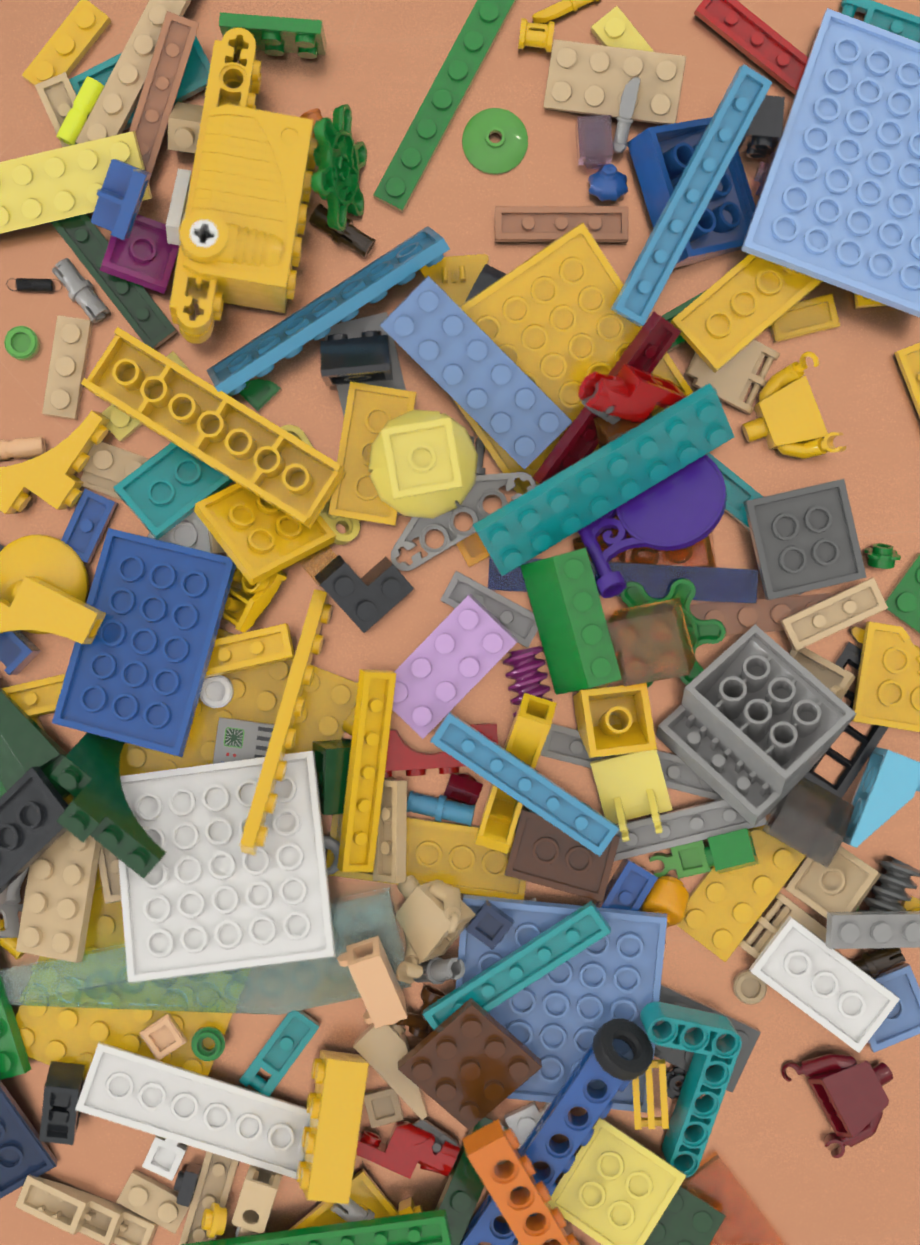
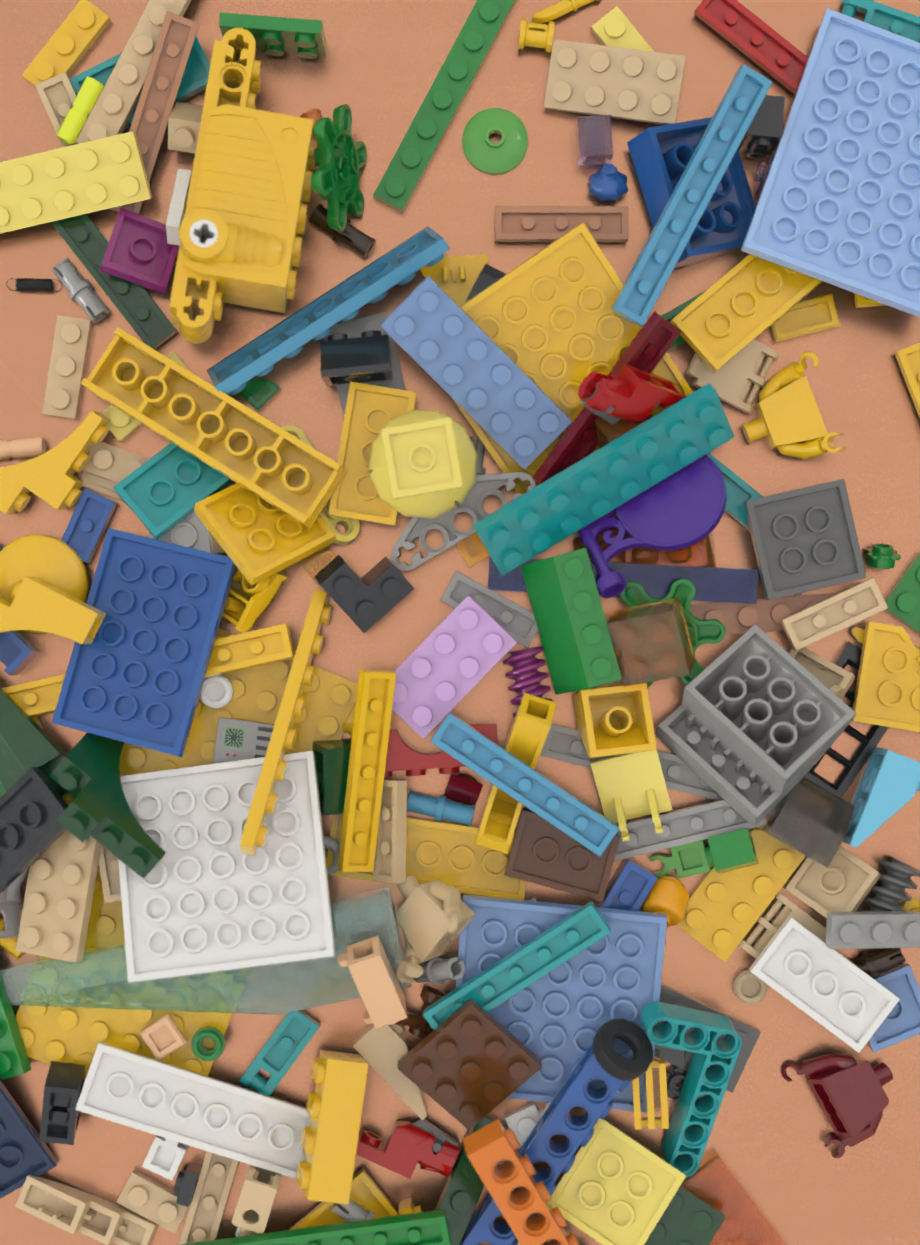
(22, 343): bright green tile -> none
(120, 198): blue panel -> none
(214, 1220): yellow plate -> none
(383, 1106): tan tile -> none
(489, 924): dark blue tile -> none
(626, 111): light grey piece -> none

